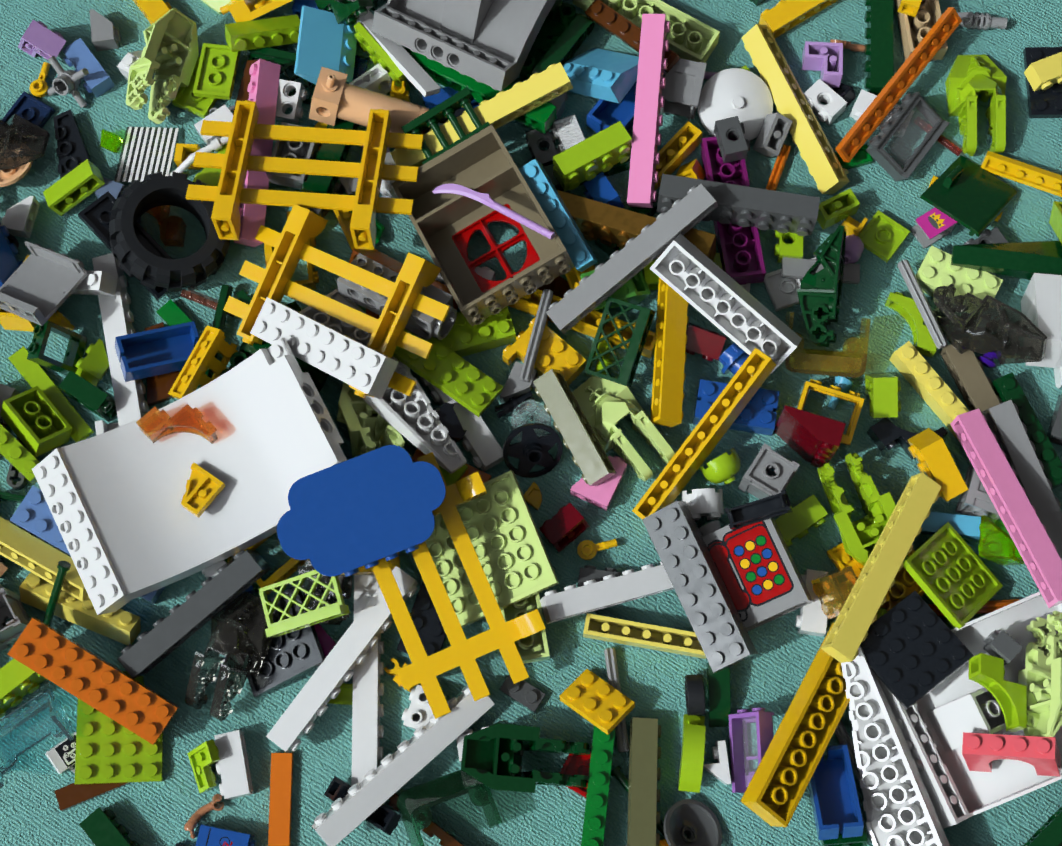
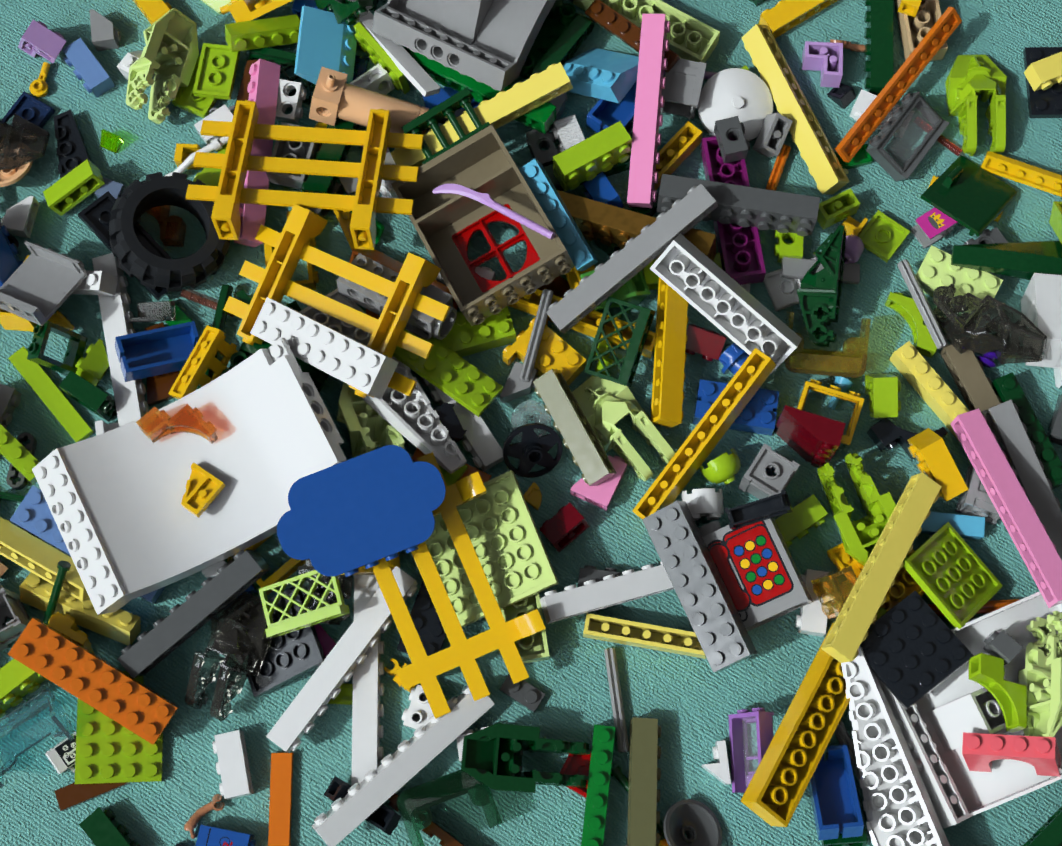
(36, 421): lime brick -> none
(66, 625): none -> yellow plate
(67, 82): light grey bar -> none
(146, 152): sticker -> none
(155, 312): none -> clear smoke panel
(200, 761): lime plate -> none
(399, 92): yellow plate -> none
(509, 406): black pin -> none
(588, 549): yellow plate -> none
(597, 701): yellow plate -> none
(692, 170): yellow panel -> none
(692, 753): lime arch -> none
(695, 694): black tyre -> none
(718, 697): dark green slope -> none
(822, 92): white brick -> none
(982, 20): light grey hinge -> none
(997, 544): clear neon green slope -> none

